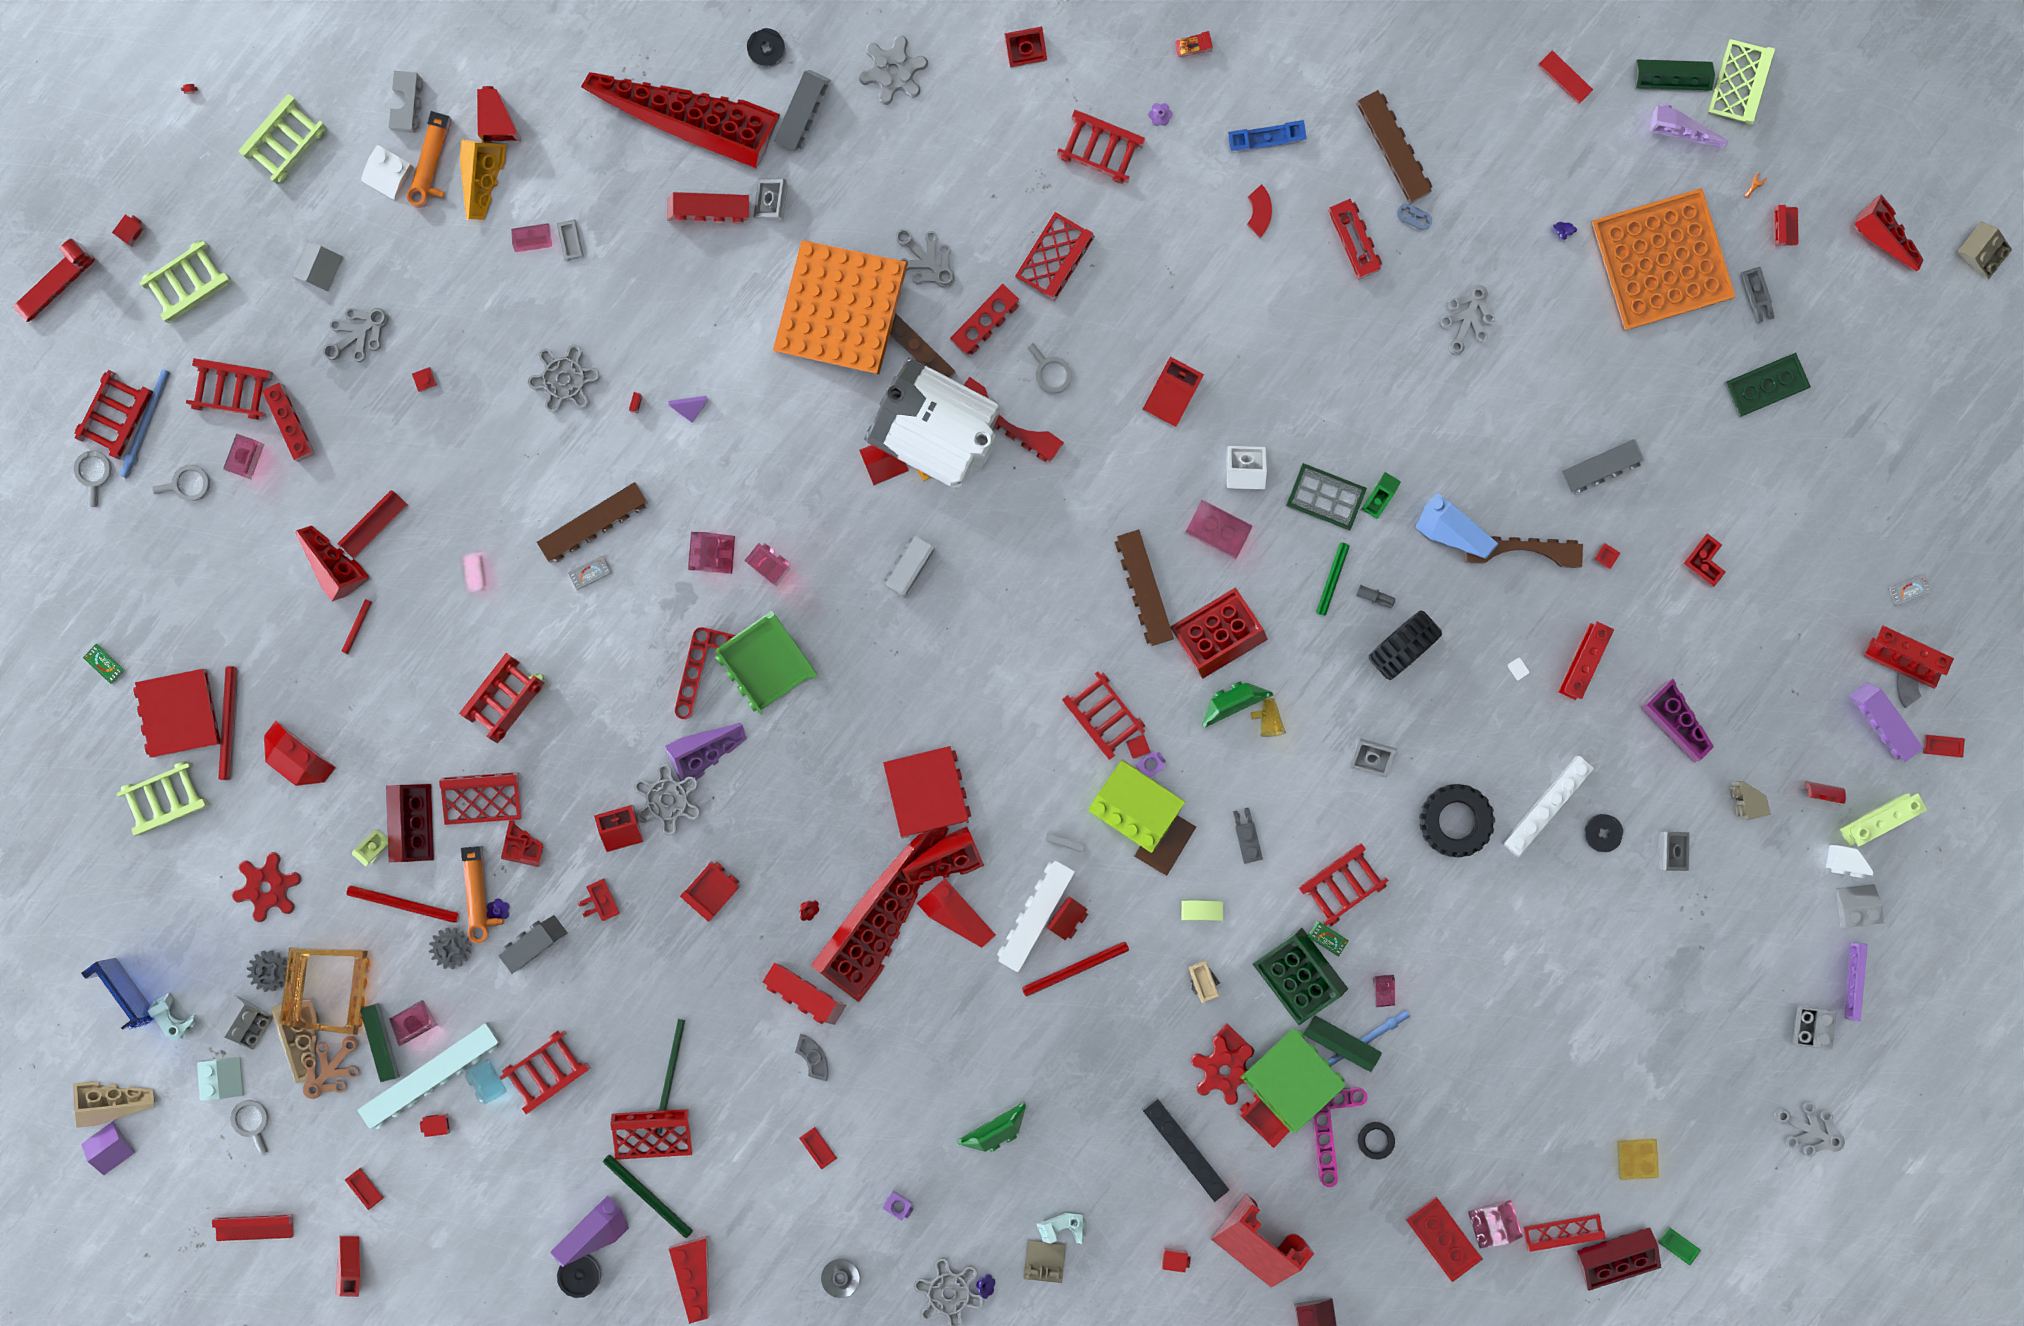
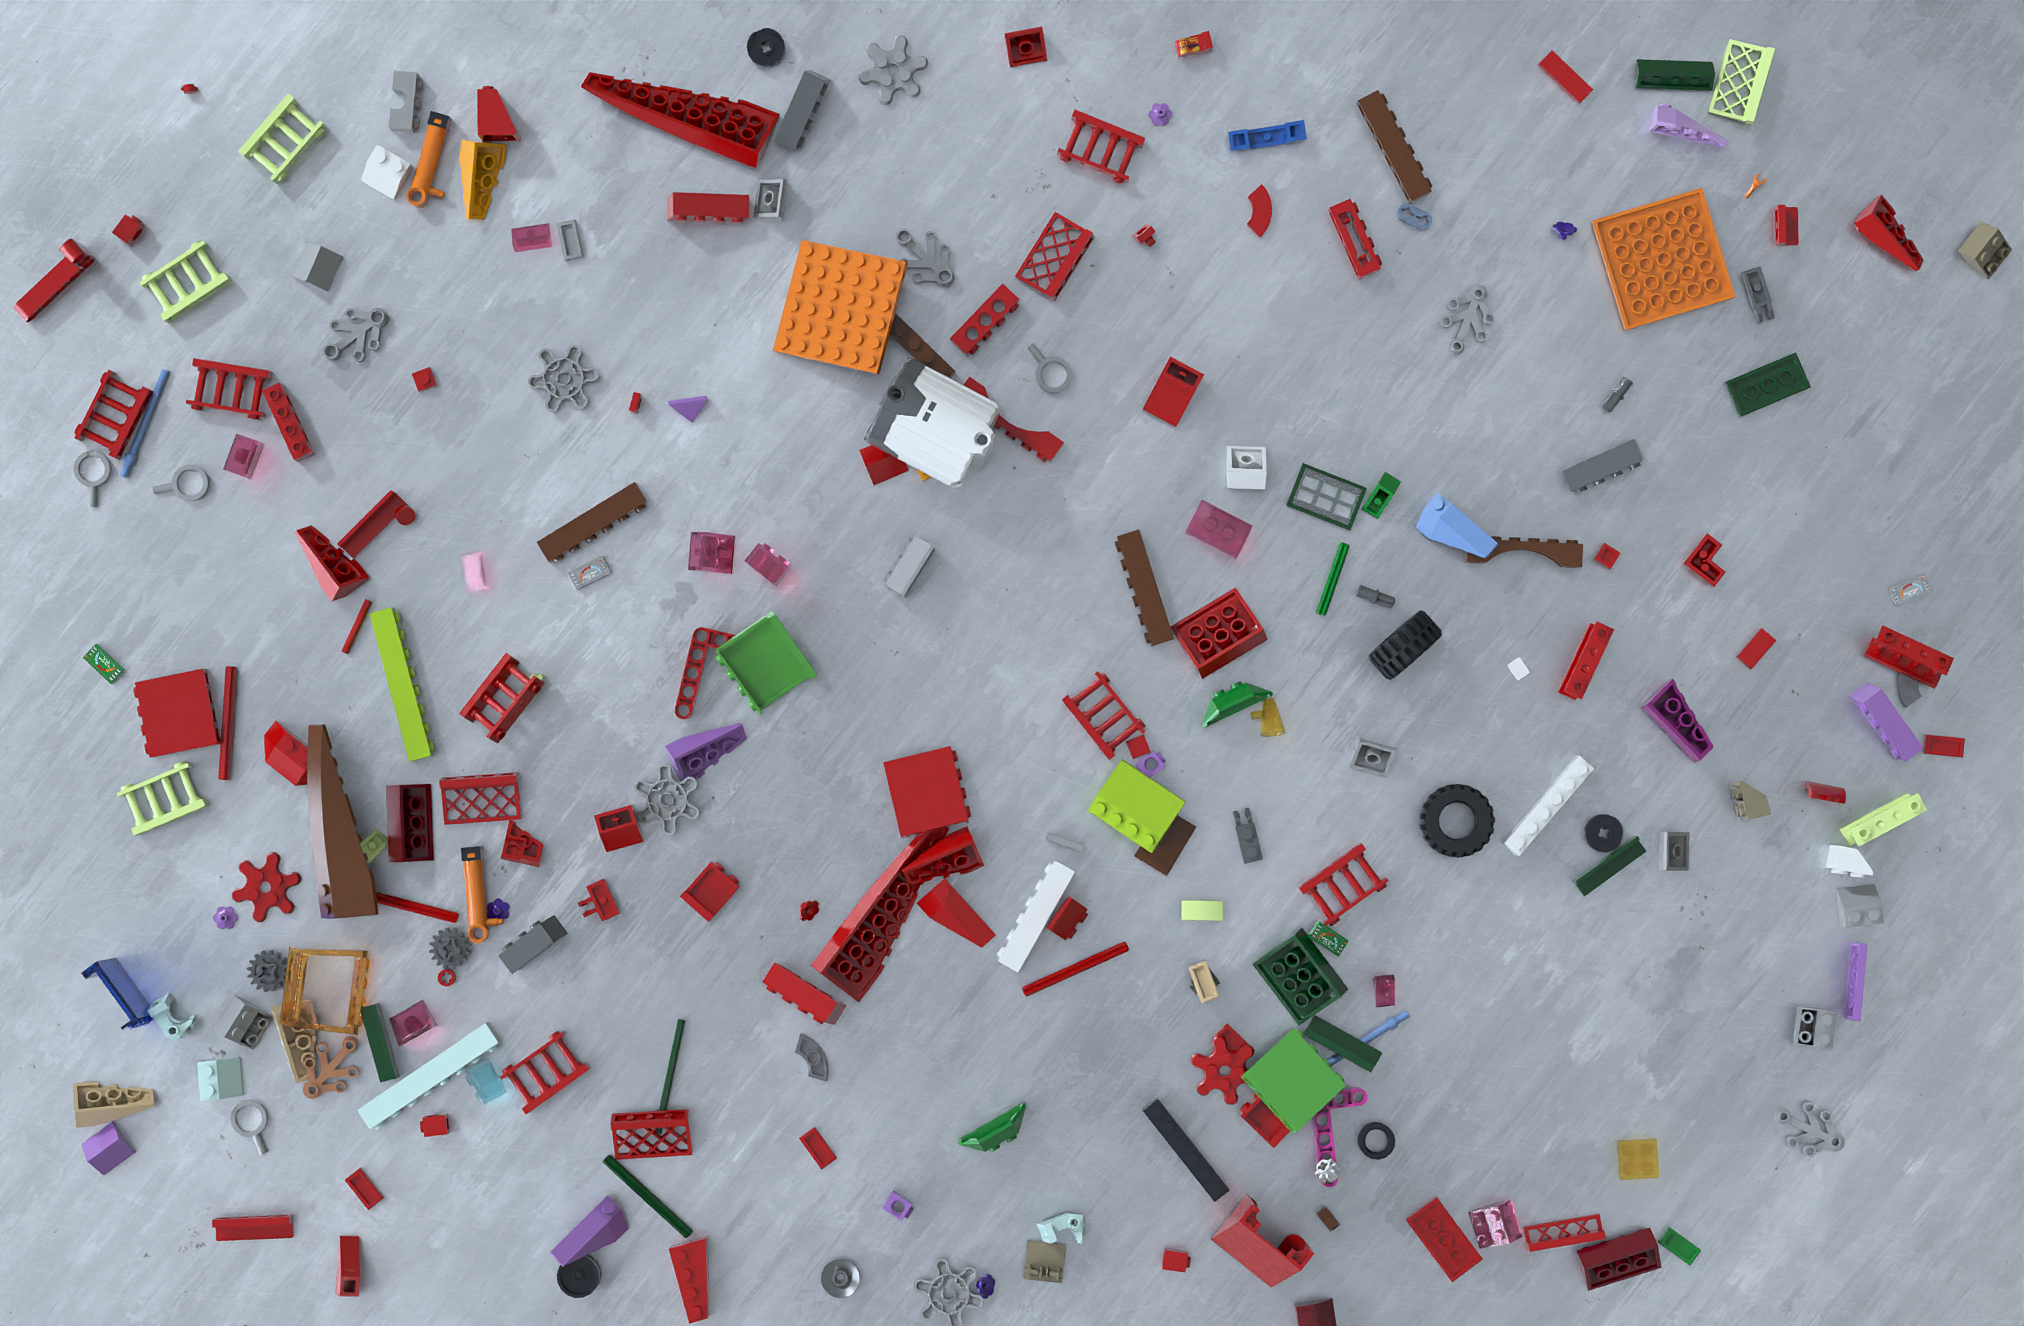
(230, 917): none -> medium lavender plant
(340, 865): none -> reddish brown wedge
(401, 684): none -> lime brick
(405, 515): none -> red tile
(451, 981): none -> red bush
(1144, 235): none -> red tile
(1327, 1170): none -> white gear
(1328, 1219): none -> reddish brown piece
(1609, 865): none -> dark green panel
(1617, 394): none -> dark grey axle
(1756, 648): none -> red tile

